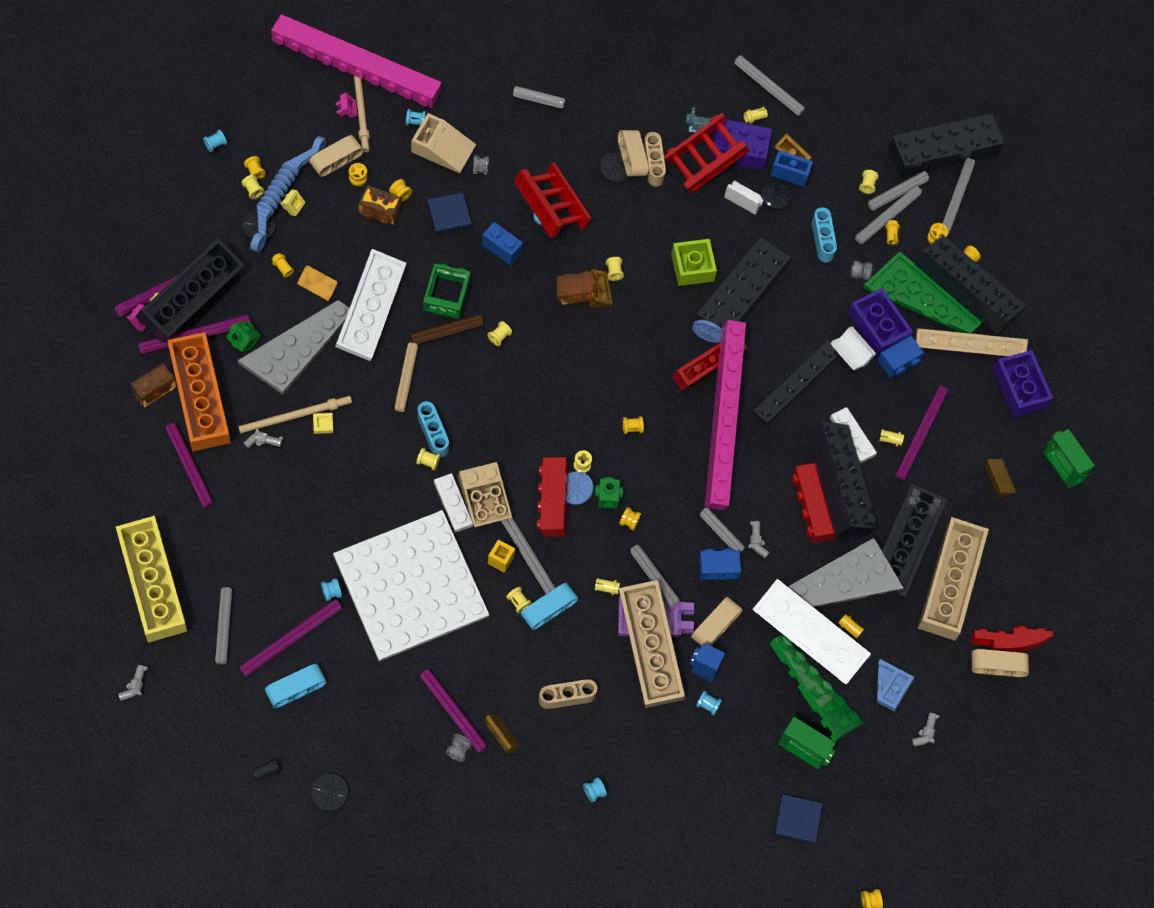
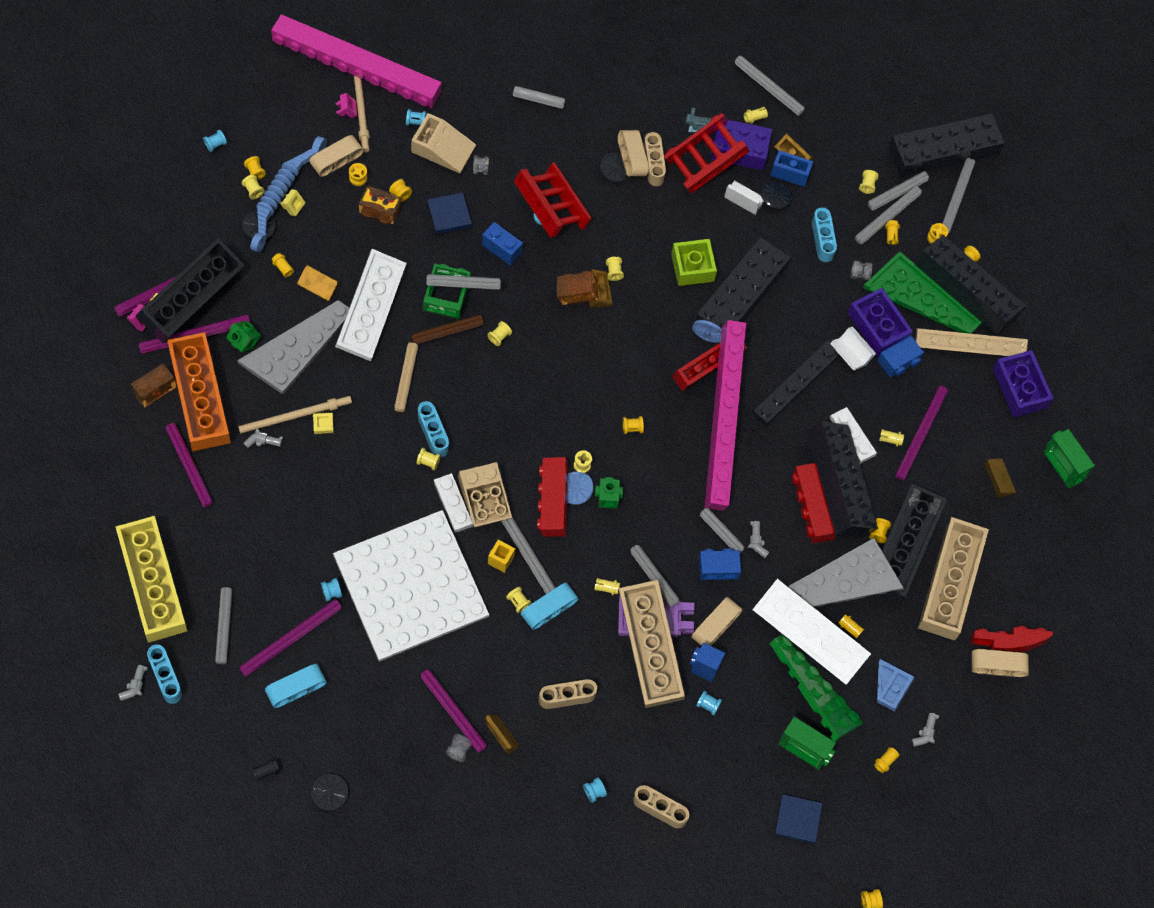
(161, 665): none -> medium azure beam
(463, 281): none -> light grey axle
(630, 518): yellow wheel -> none
(667, 815): none -> tan beam
(880, 534): none -> yellow bush
(886, 760): none -> yellow pin

